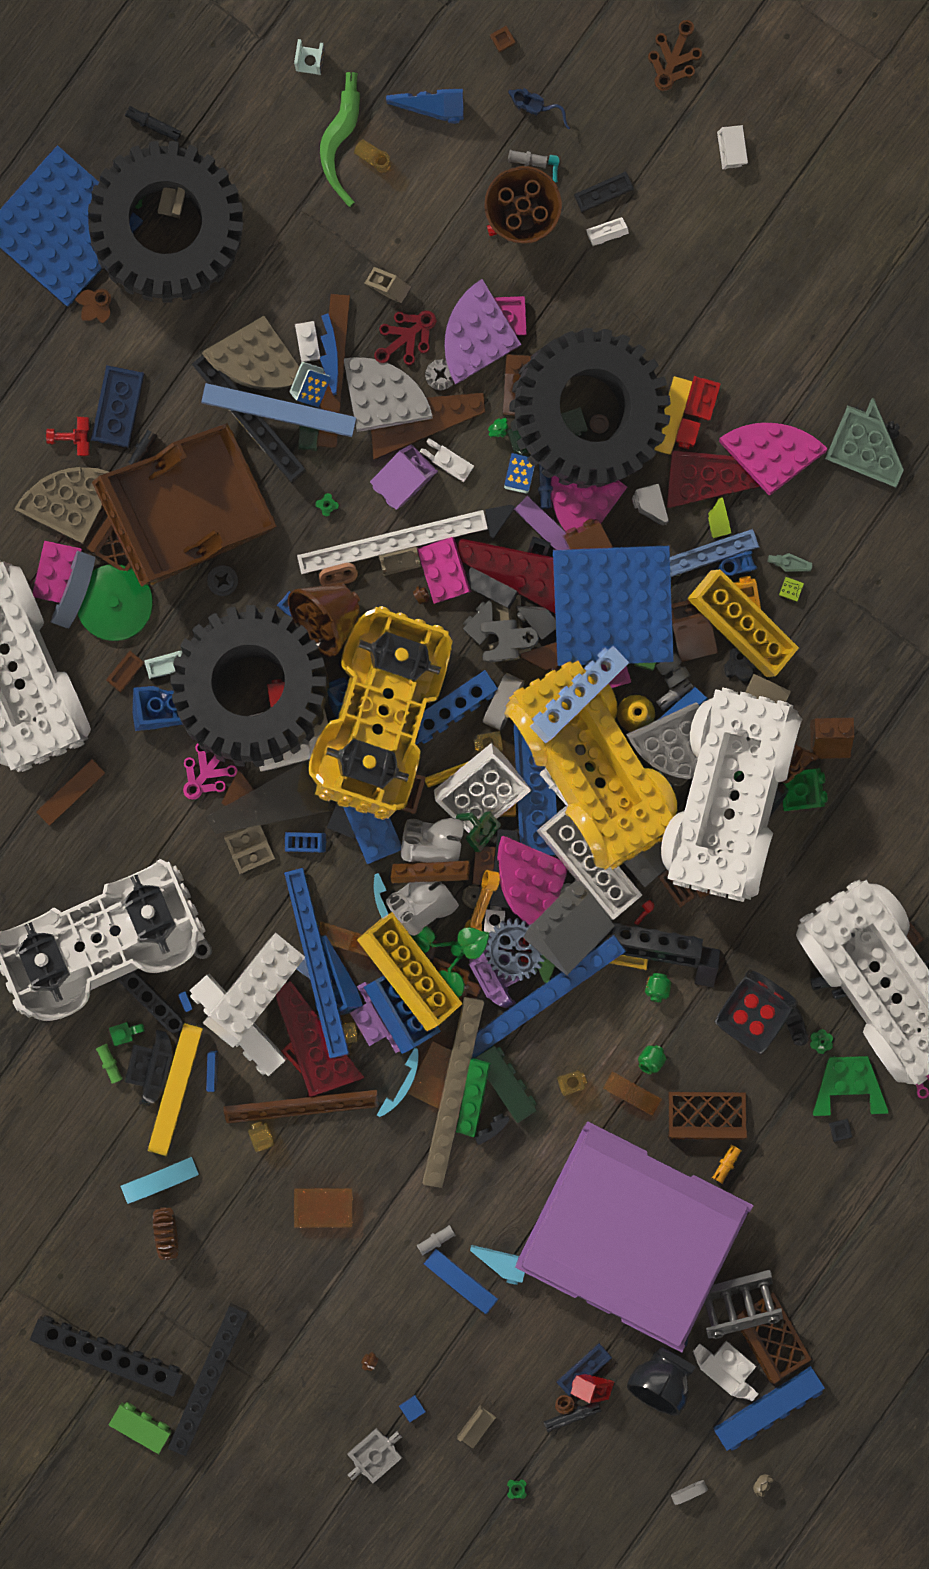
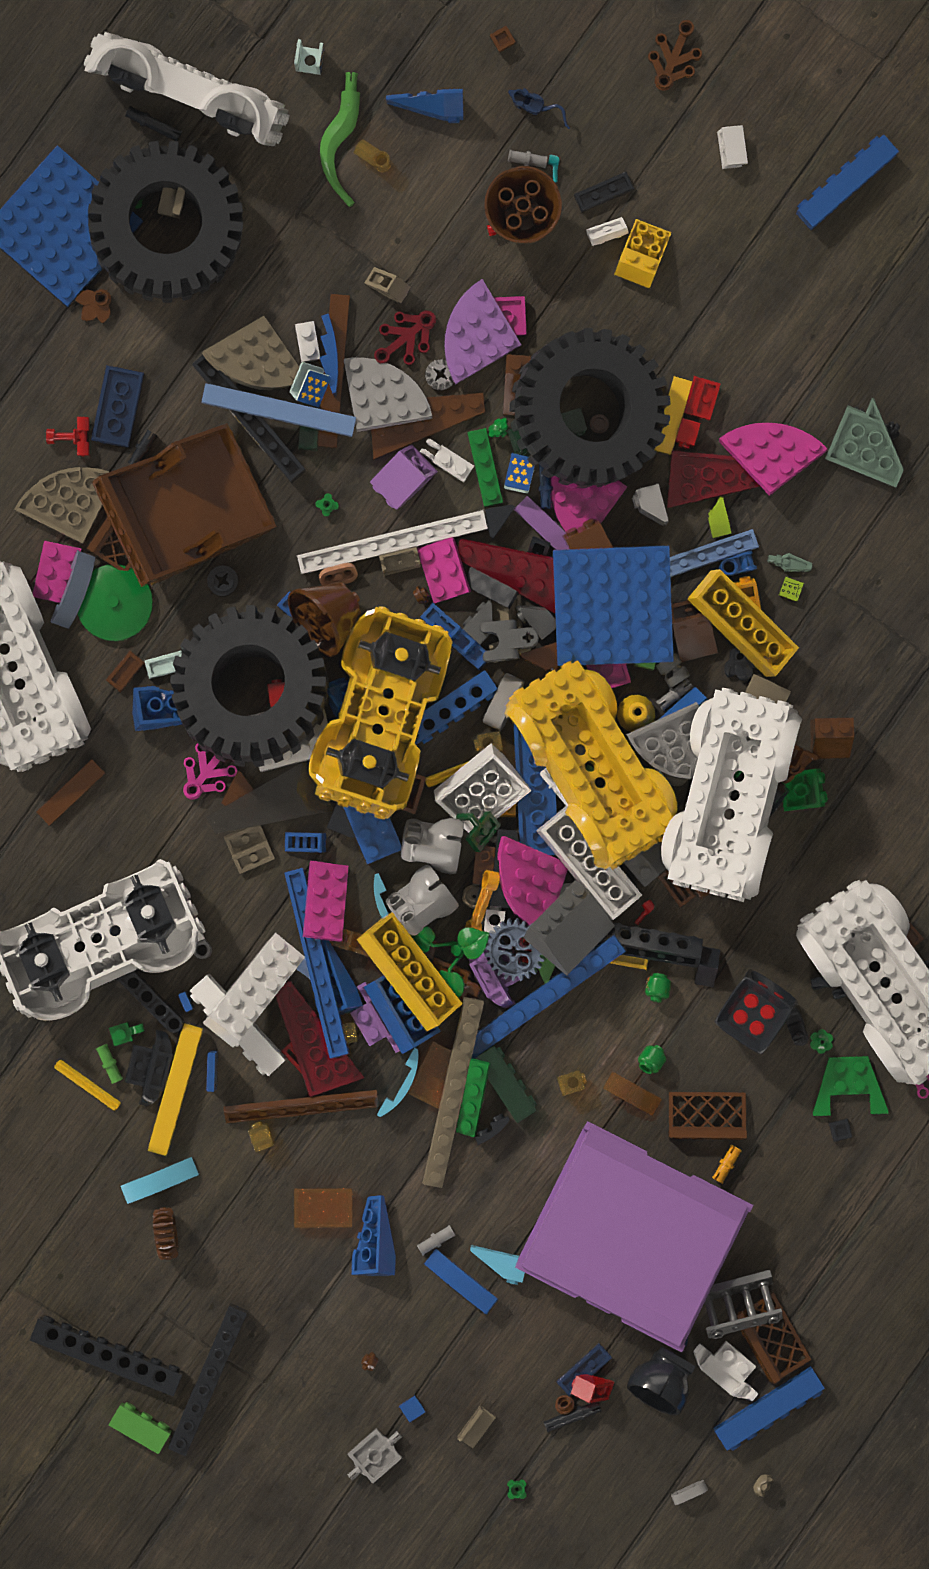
(87, 1085): none -> yellow axle
(146, 68): none -> white piece
(325, 901): none -> dark pink plate
(375, 1248): none -> blue wedge
(430, 871): reddish brown plate -> none
(461, 640): none -> blue slope
(485, 467): none -> green plate
(614, 662): light blue brick -> none
(642, 253): none -> yellow slope
(847, 182): none -> blue brick

